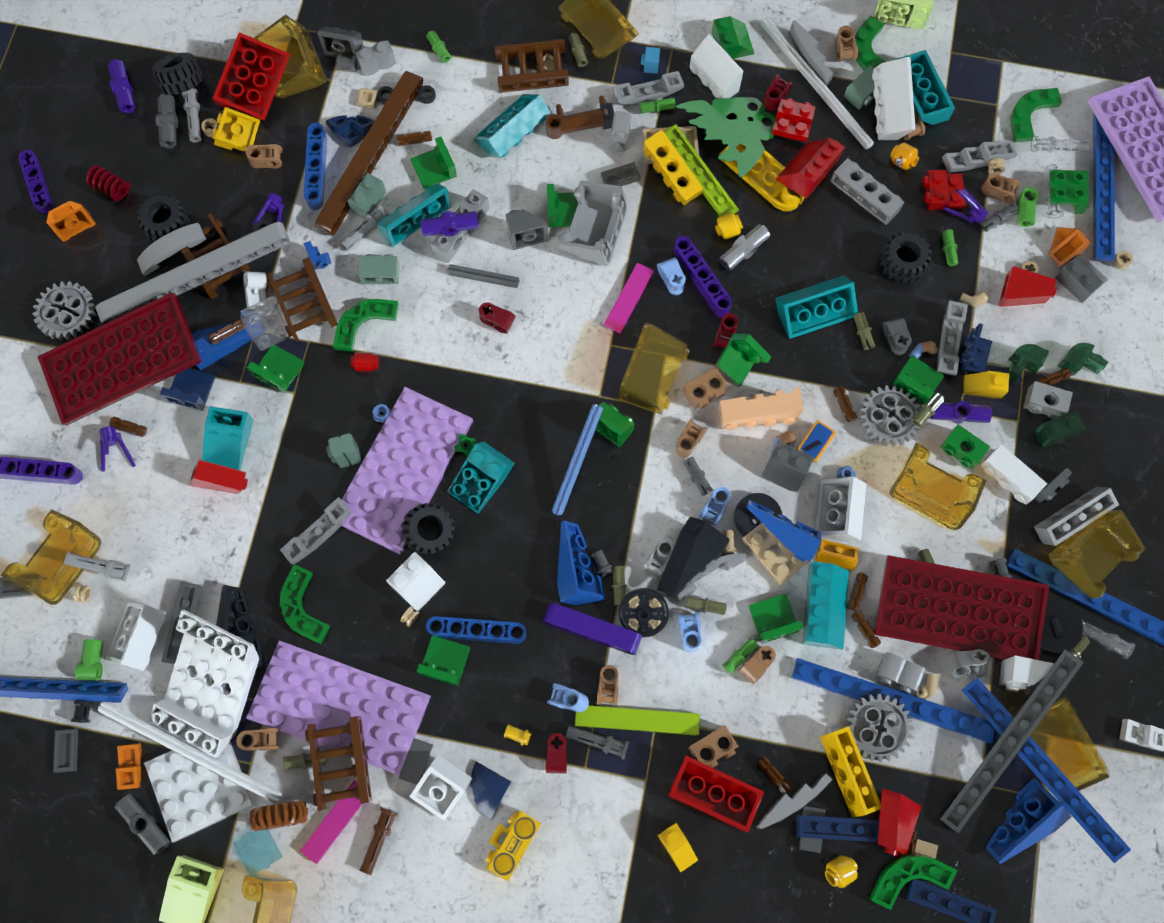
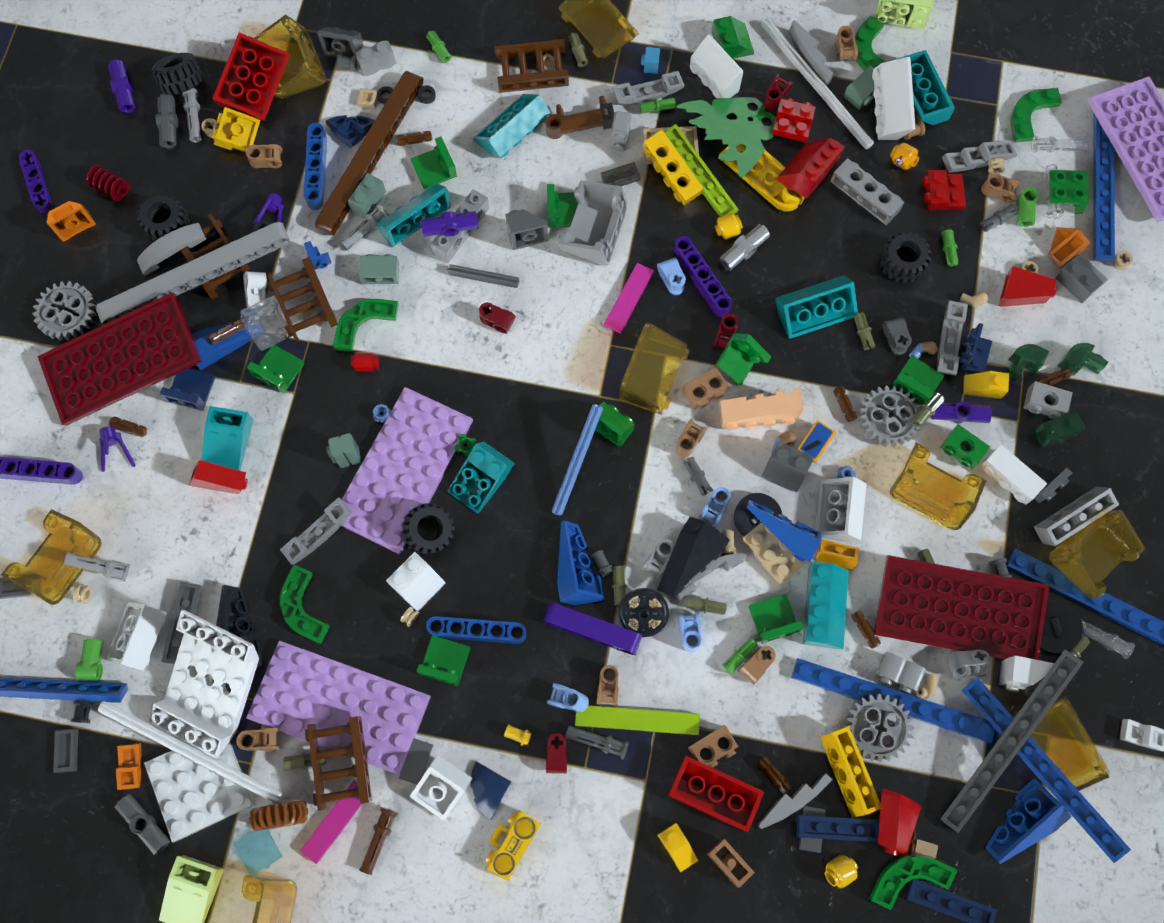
(730, 863): none -> medium nougat brick
(857, 592): reddish brown axle -> none
(977, 212): dark purple plant -> none

